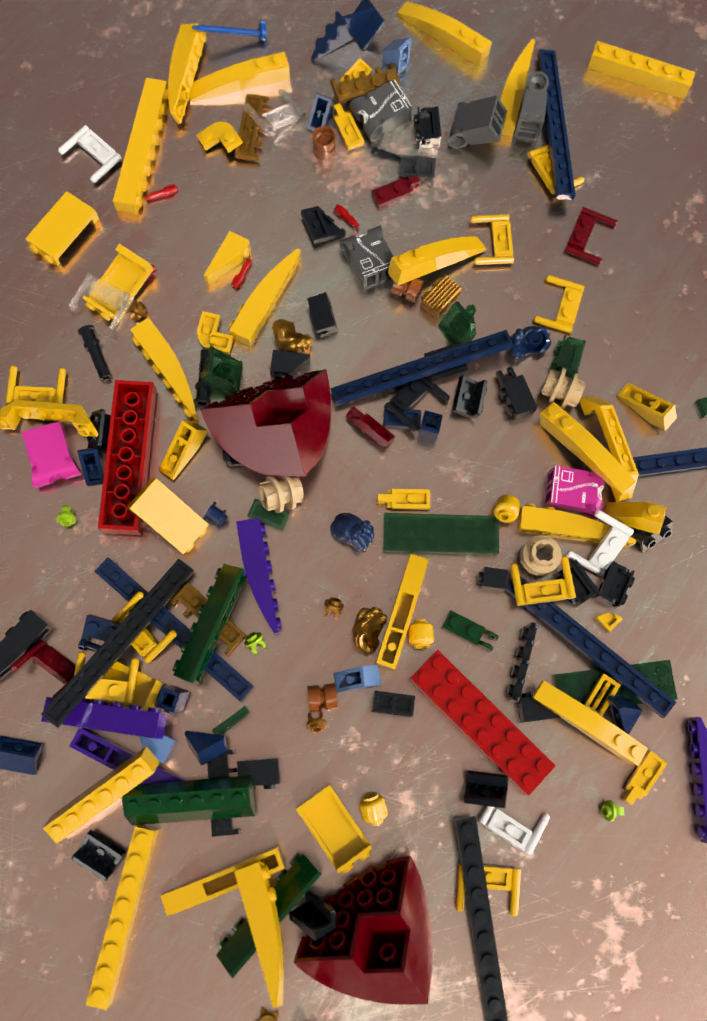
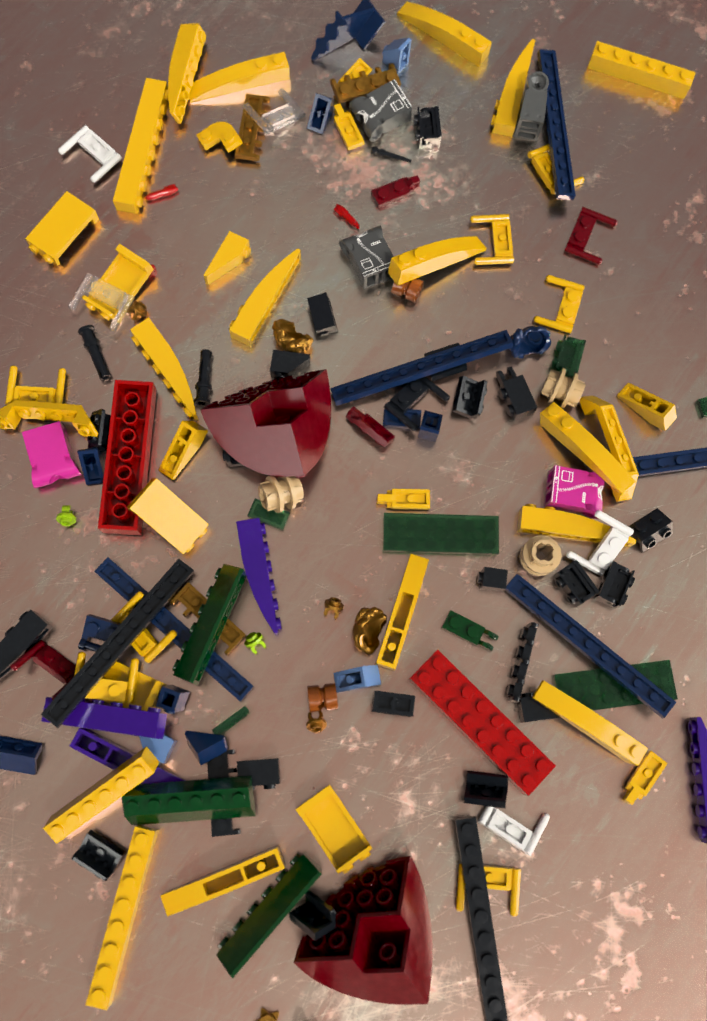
(209, 336): yellow plate -> none
(215, 515): dark blue brick -> none
(222, 372): clear green slope -> none
(238, 279): red piece -> none
(261, 32): blue piece -> none
(264, 925): yellow slope -> none
(320, 226): black wing -> none
(324, 143): dark orange wheel -> none
(352, 531): dark blue hair -> none
(373, 808): yellow head -> none
(417, 166): black hinge -> none
(421, 634): yellow head -> none
(440, 297): pearl gold brick -> none
(459, 323): clear green piece -> none
(477, 122): dark grey piece -> none
(507, 508): yellow head -> none
(543, 591): yellow plate -> none
(594, 691): yellow tile -> none
(608, 620): yellow tile -> none
(610, 810): lime plate -> none
(624, 712): dark blue slope -> none
(638, 515): yellow slope -> none

